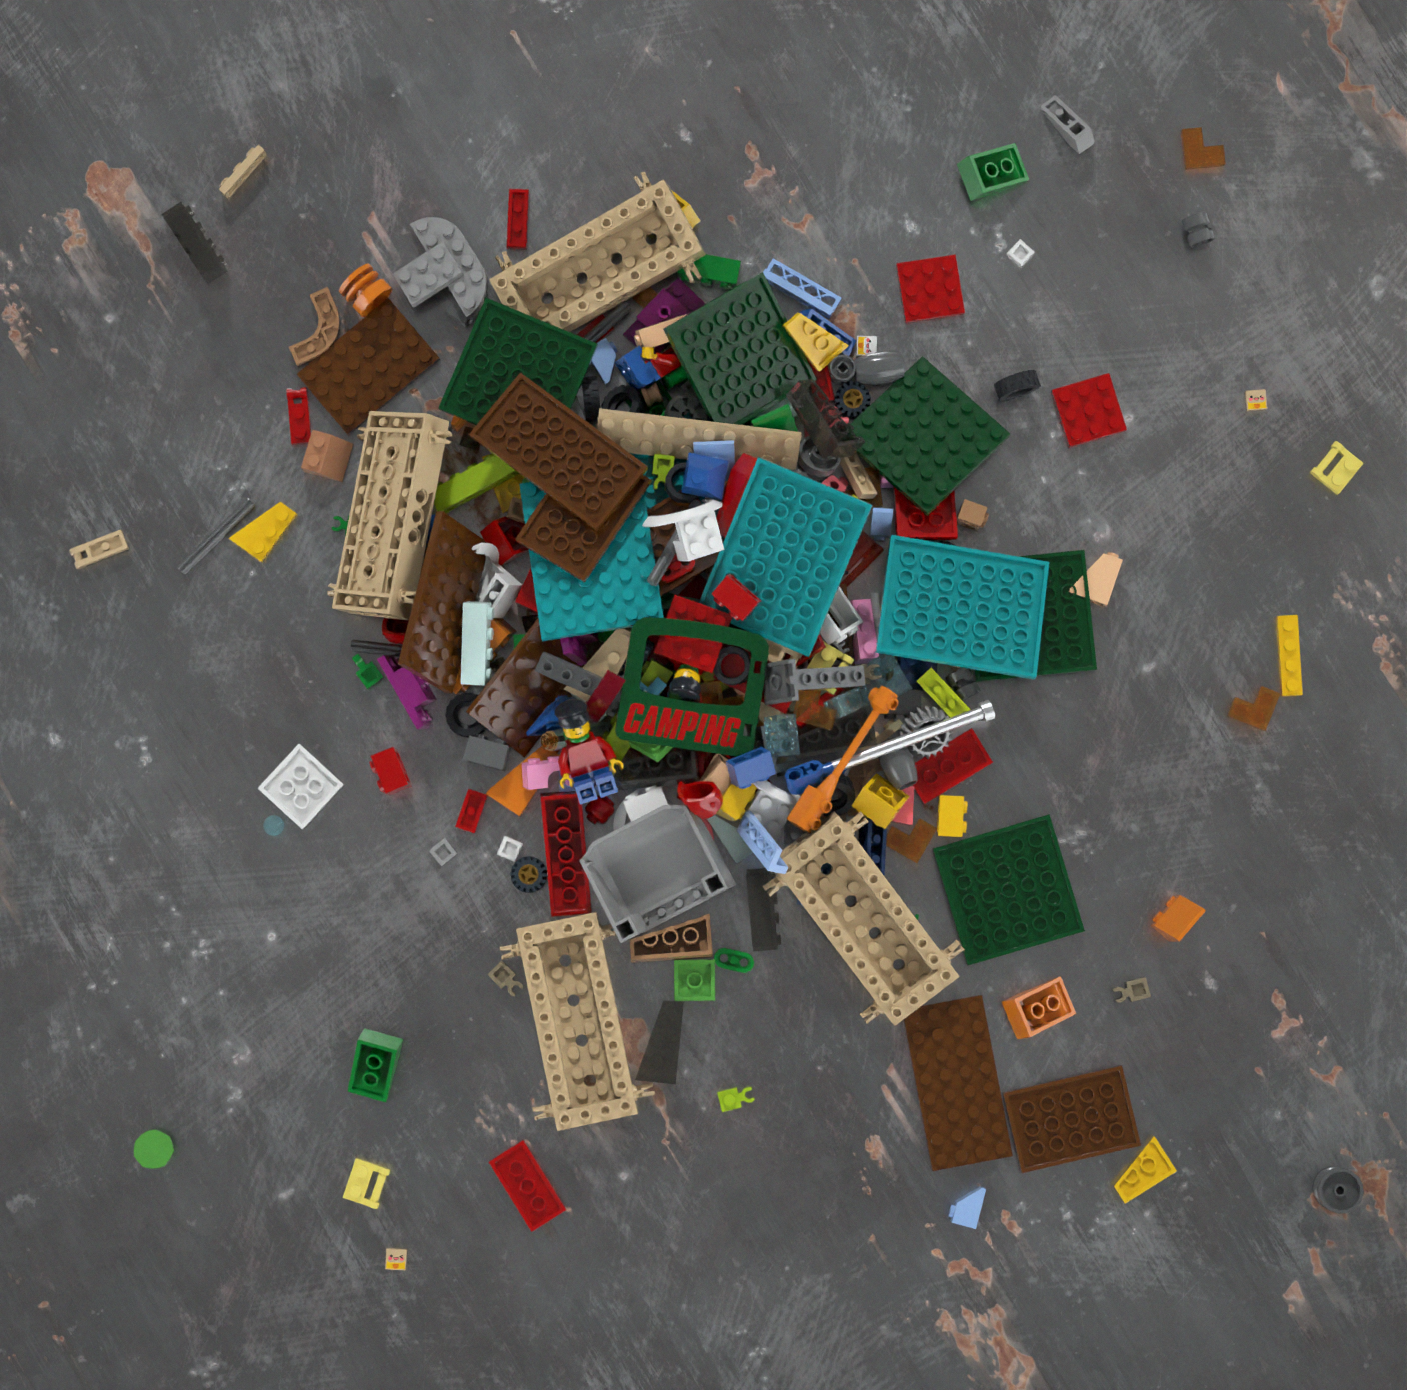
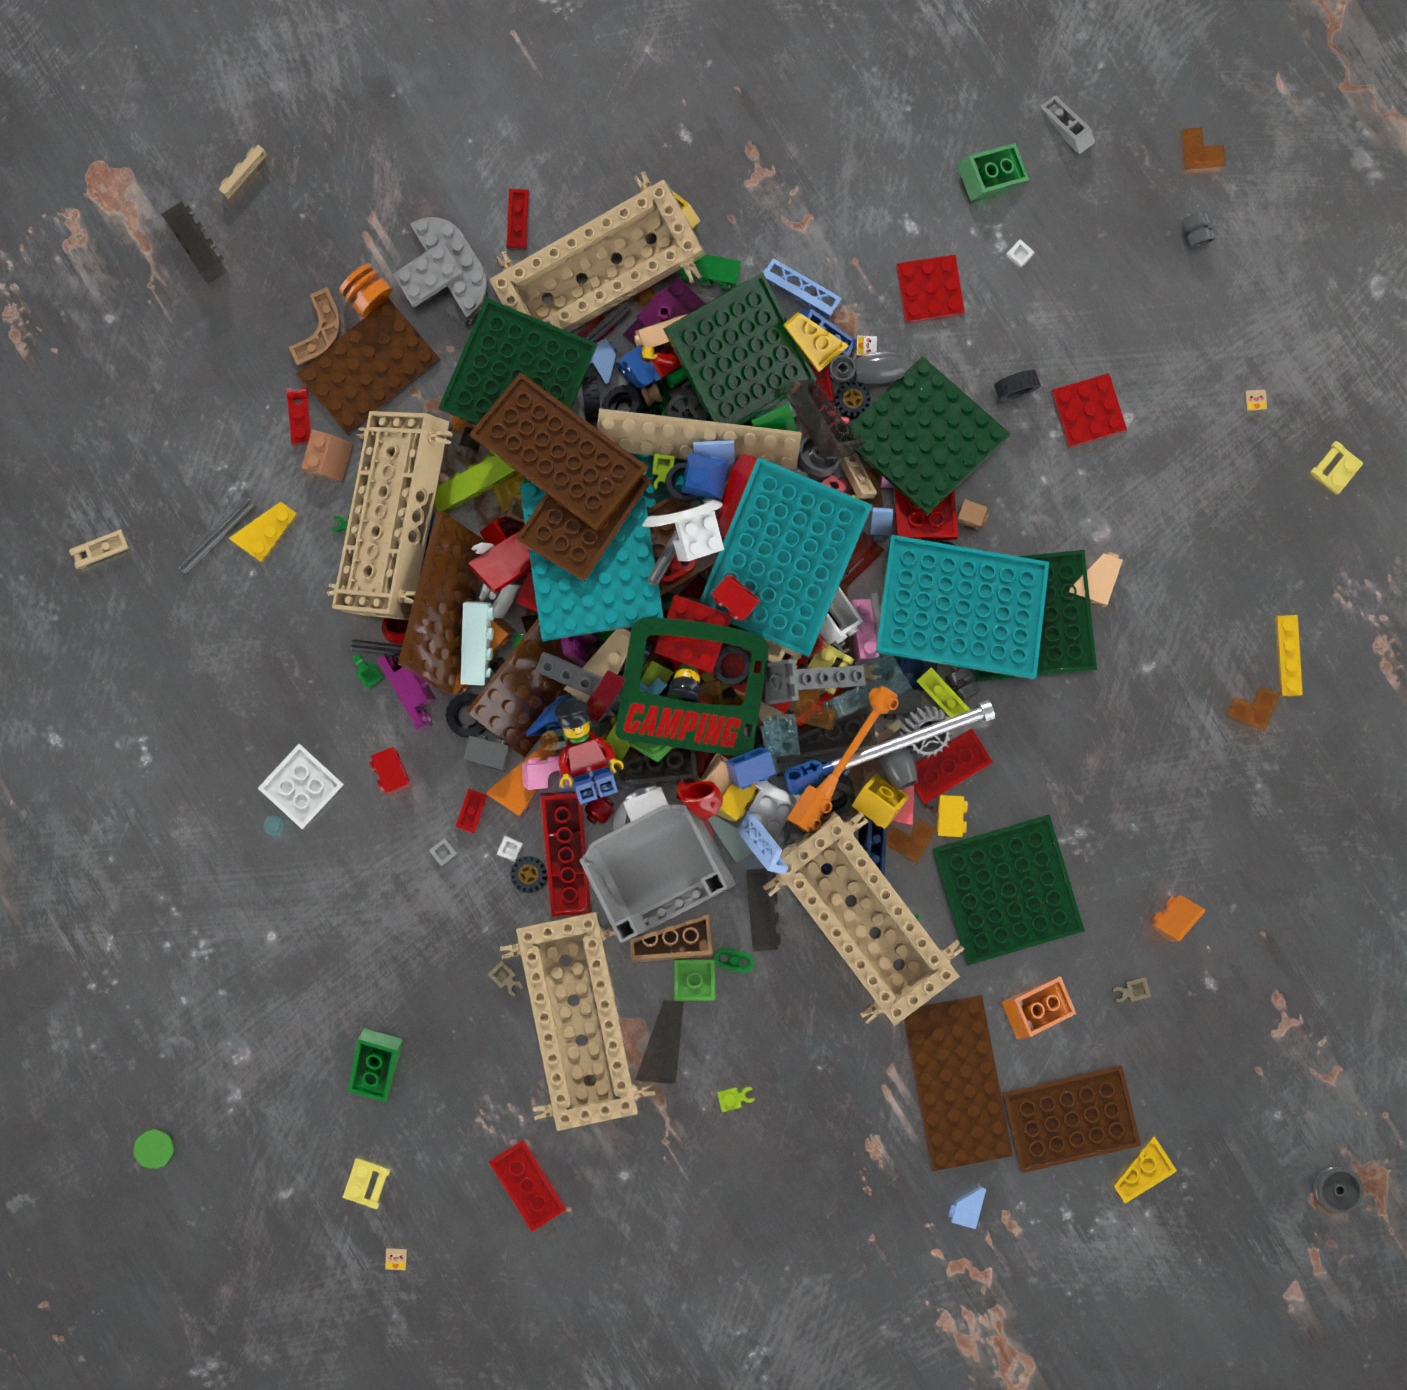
(502, 564): none -> red tile

